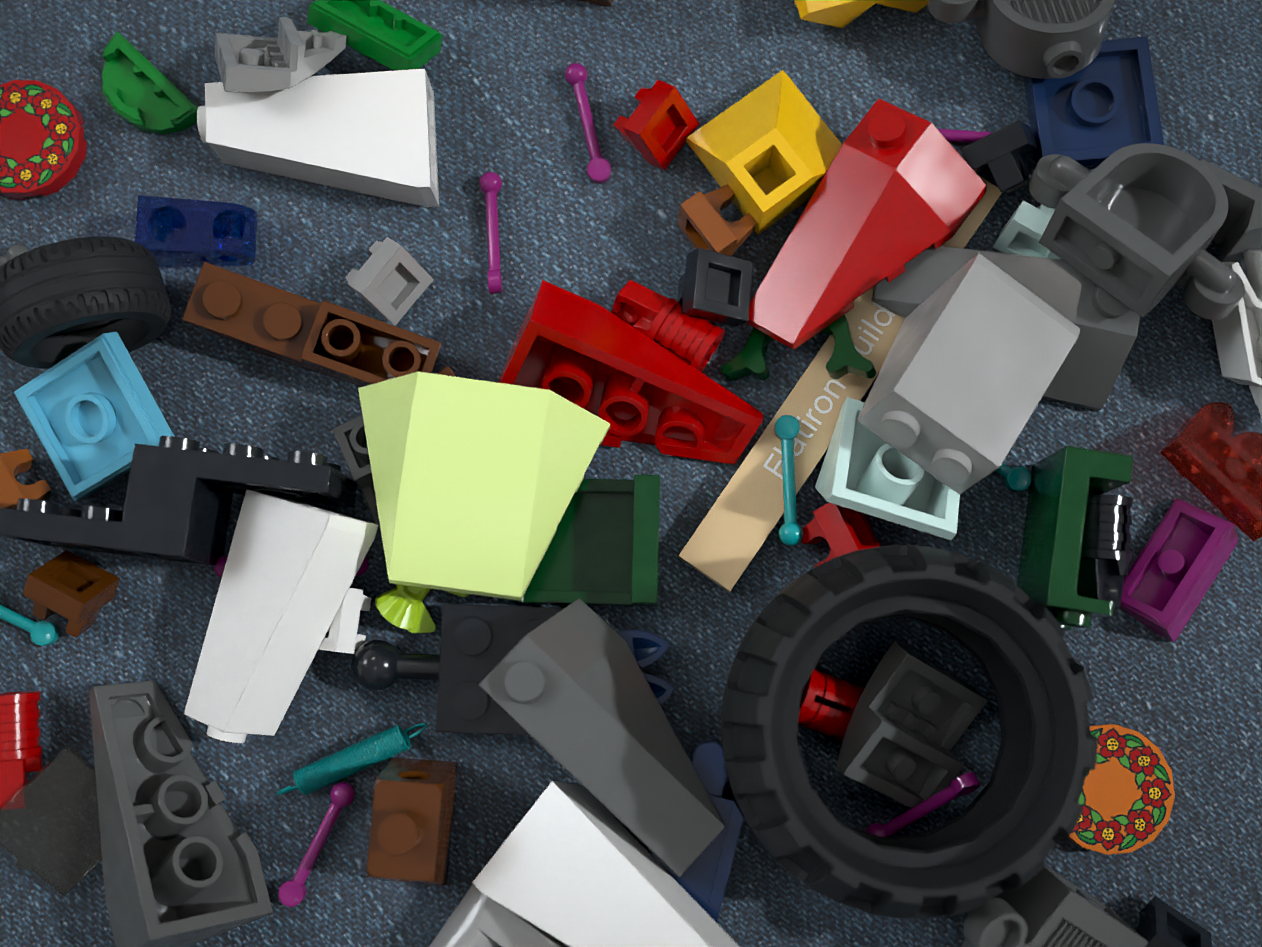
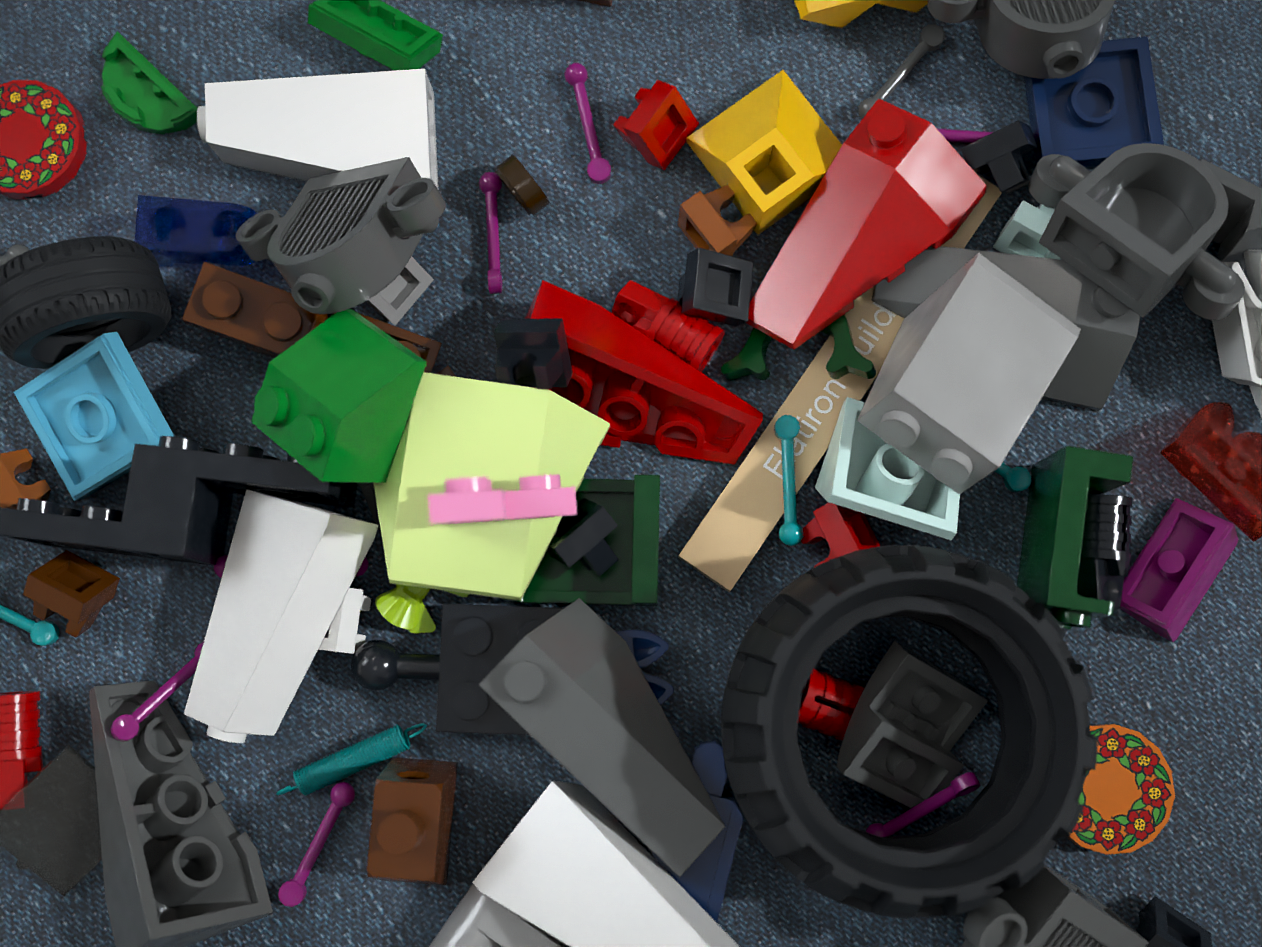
(127, 726): none -> magenta hinge
(274, 63): light grey slope -> none
(340, 399): none -> green slope
(346, 233): none -> dark grey piece
(475, 501): none -> bright pink plate
(522, 185): none -> dark brown tile
(532, 353): none -> black tile
(583, 537): none -> black tile
(929, 40): none -> dark grey hinge

